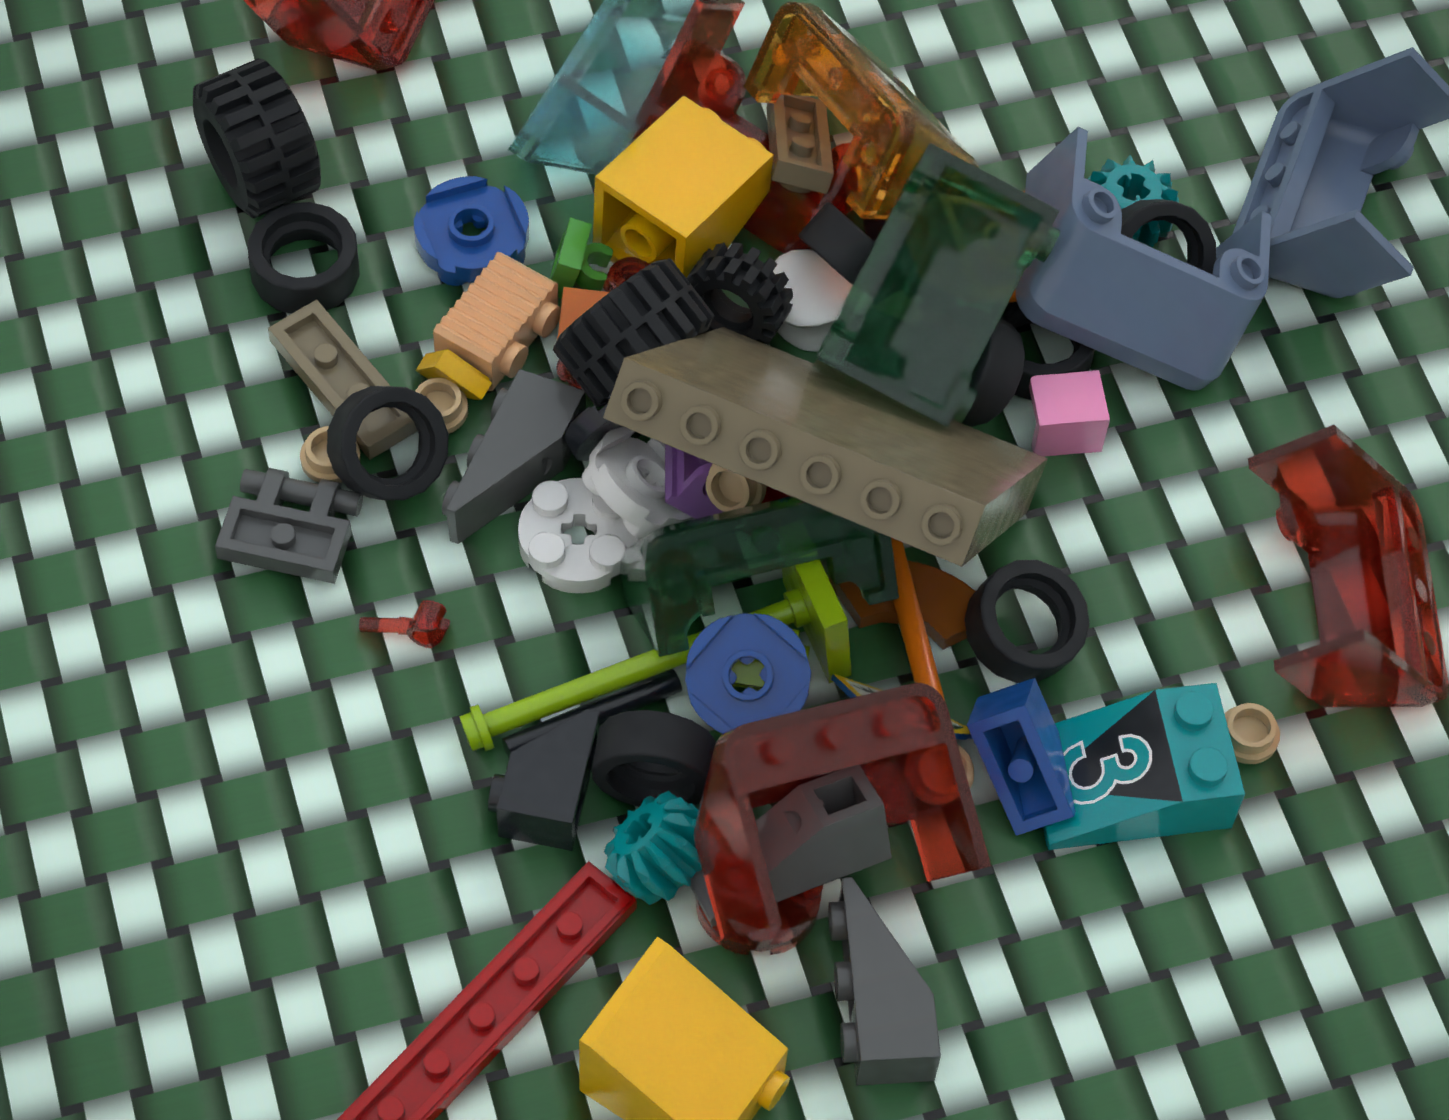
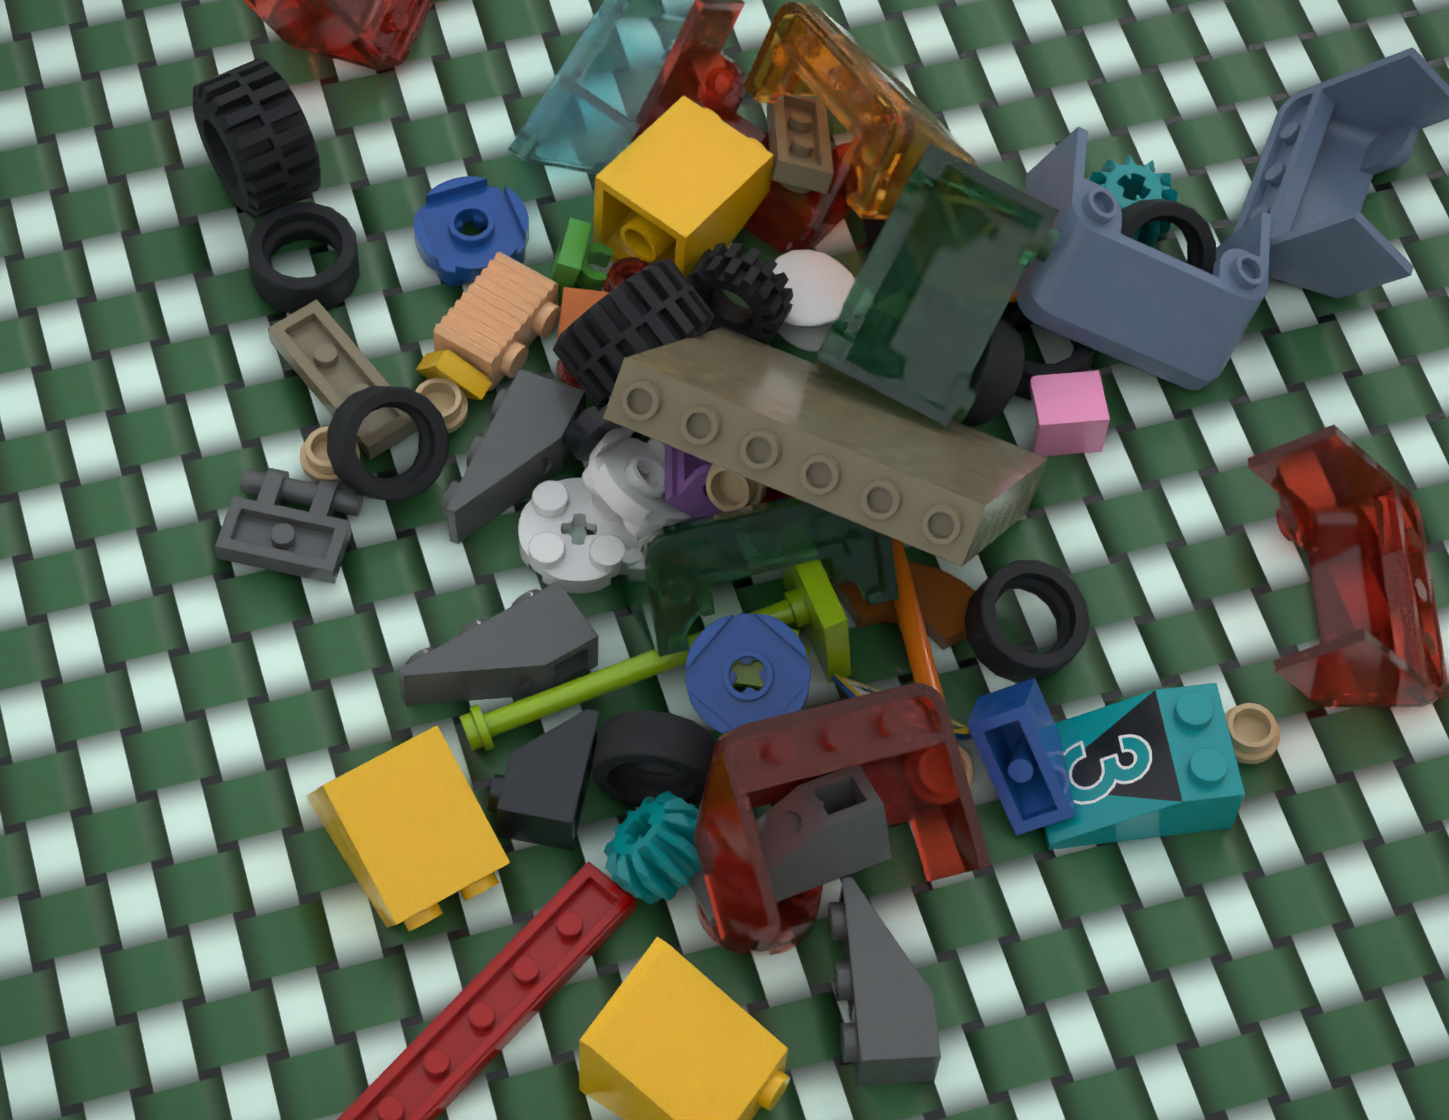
(411, 830): none -> yellow slope
(424, 629): clear red hand -> none
(512, 654): none -> dark grey slope
(624, 700): black bar -> none
(837, 241): black tyre -> none

